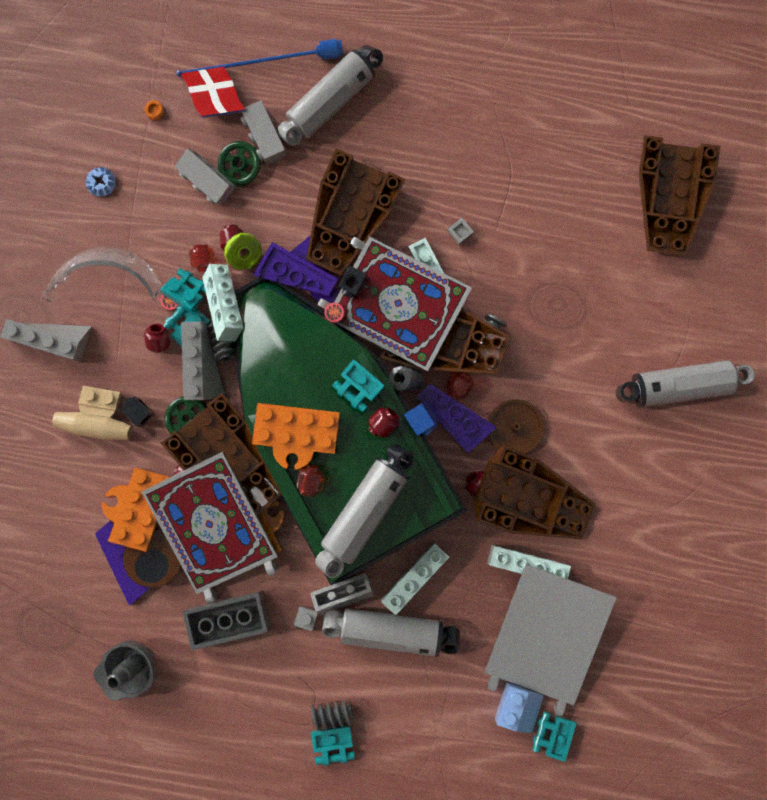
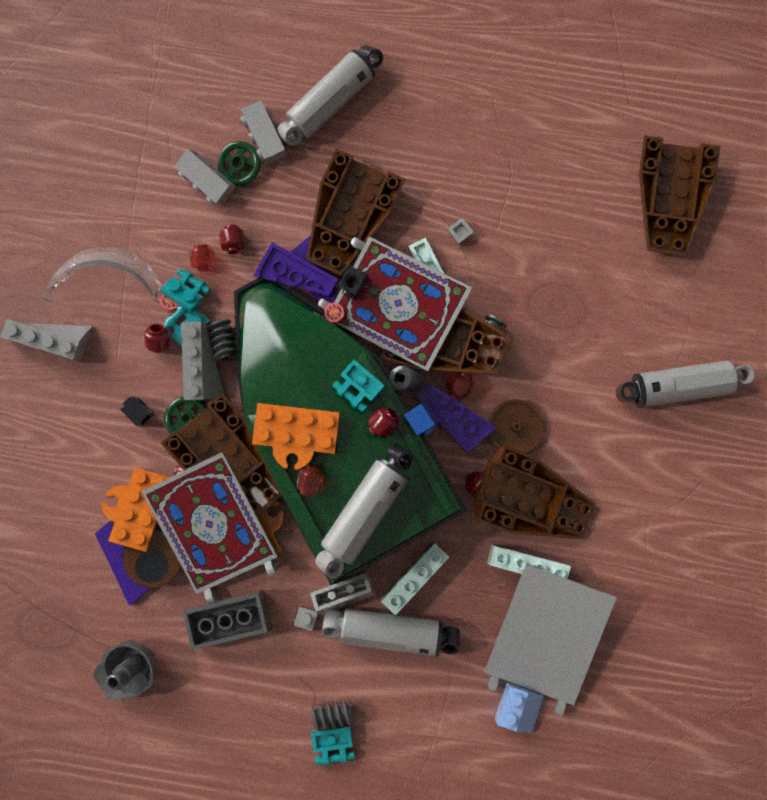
(95, 416): tan plate -> none
(100, 190): light blue gear -> none
(154, 110): orange tile -> none
(214, 89): flag -> none
(222, 302): light aqua brick -> none
(236, 244): lime tile -> none
(560, 737): teal plate -> none

